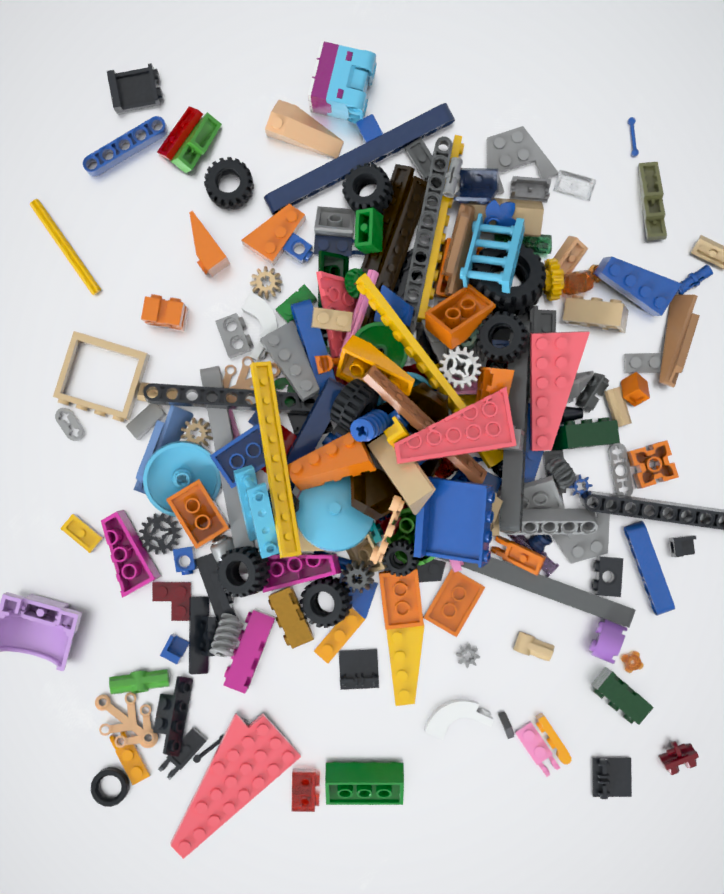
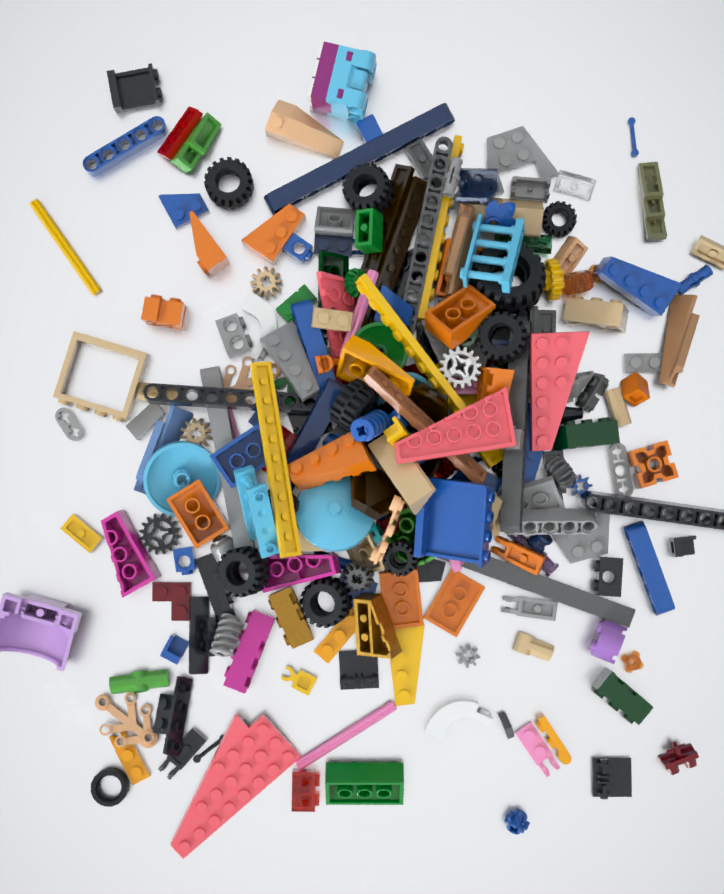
(180, 205): none -> blue wing
(302, 681): none -> yellow plate
(346, 735): none -> bright pink axle
(374, 627): none -> pearl gold wedge
(517, 822): none -> blue gear
(532, 607): none -> light grey hinge
(561, 208): none -> black tyre

